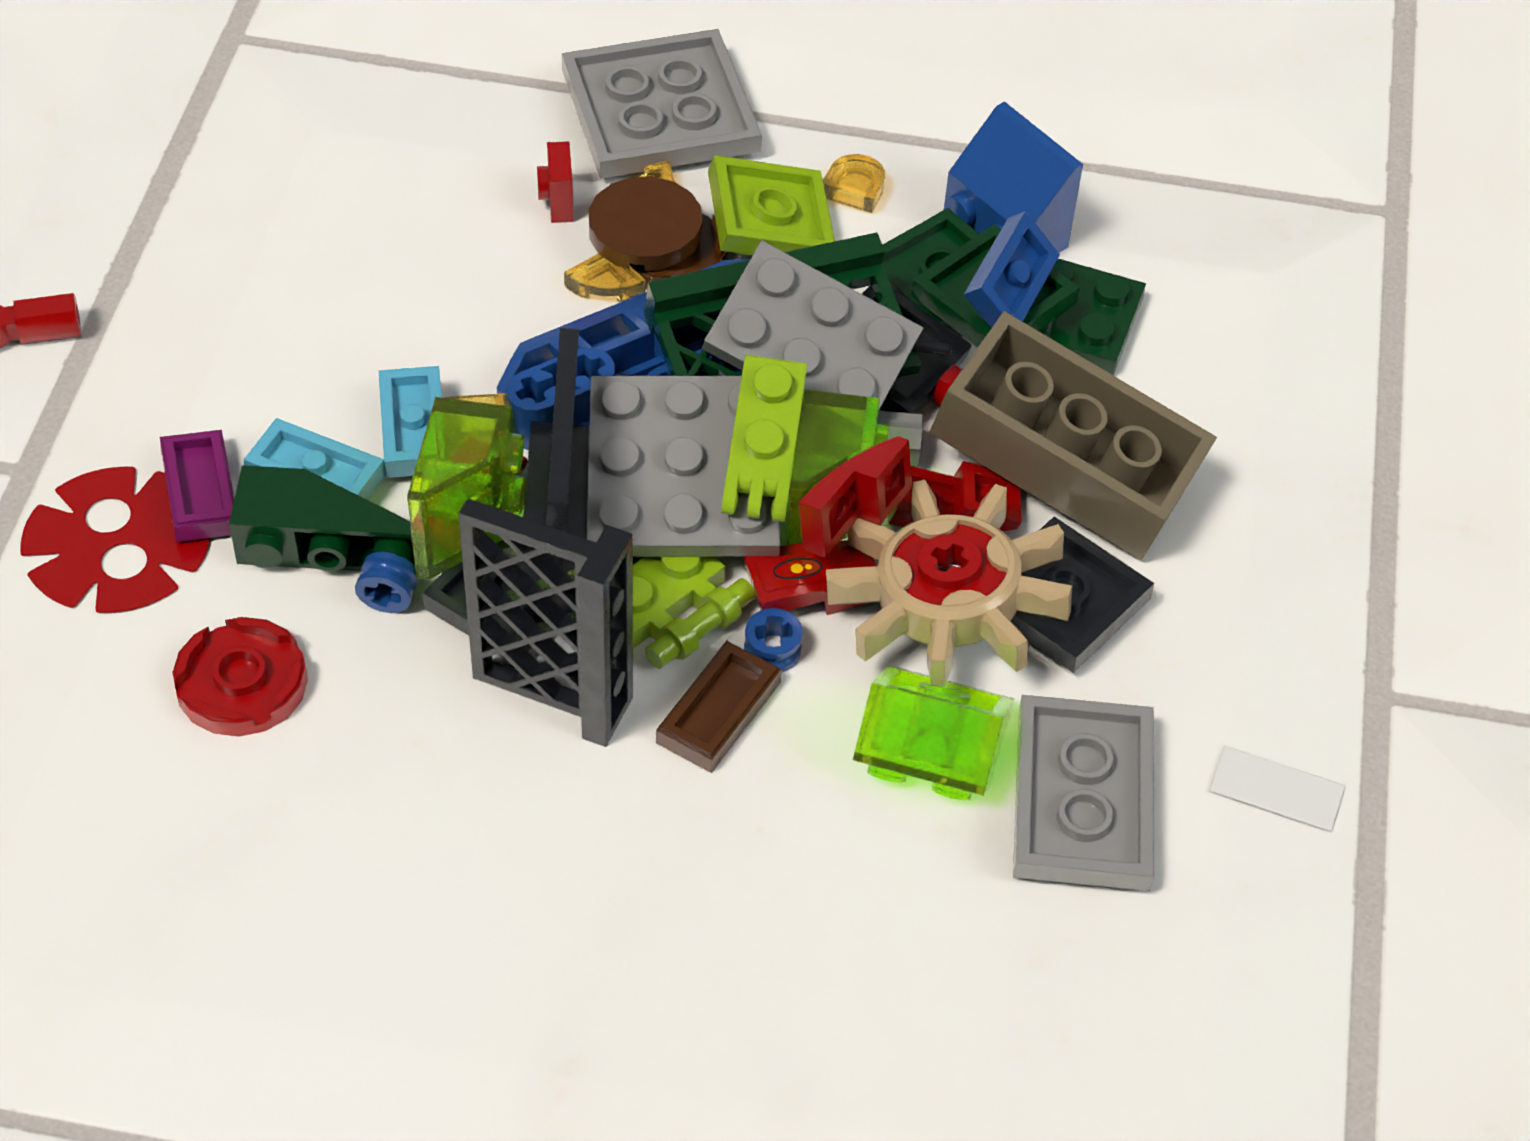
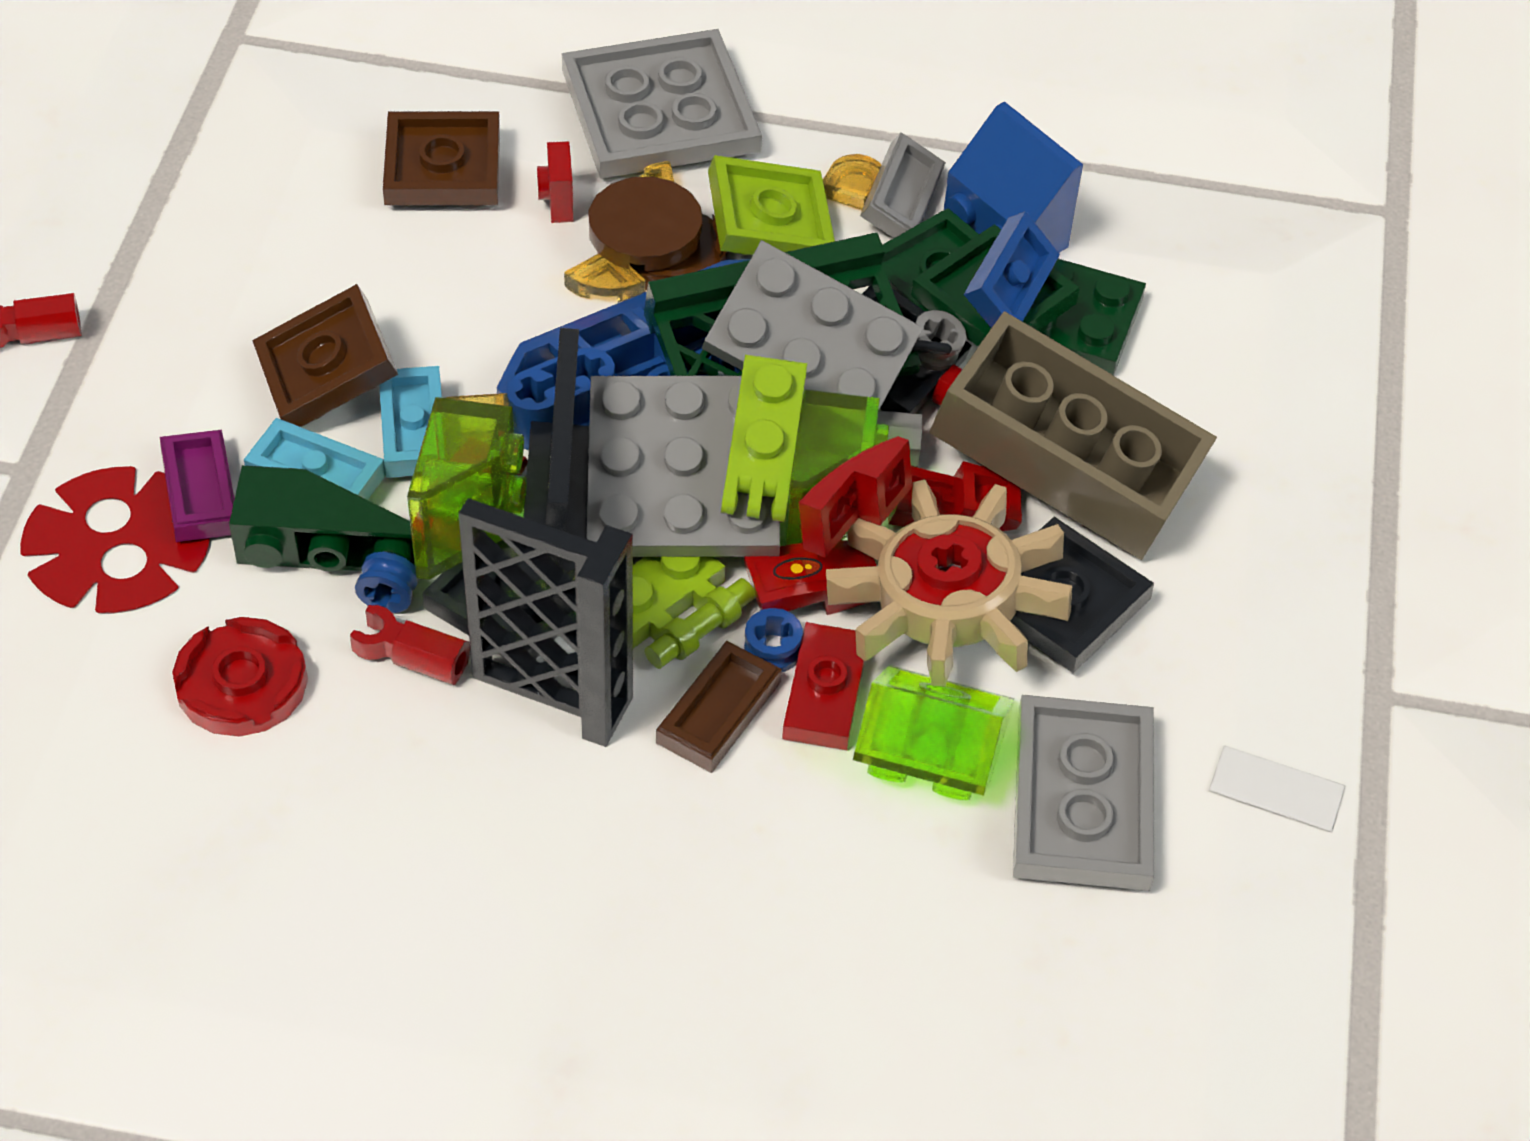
(324, 357): none -> reddish brown plate
(411, 646): none -> red bar
(442, 158): none -> reddish brown plate
(824, 687): none -> red plate
(902, 187): none -> light grey tile
(947, 329): none -> light grey bush

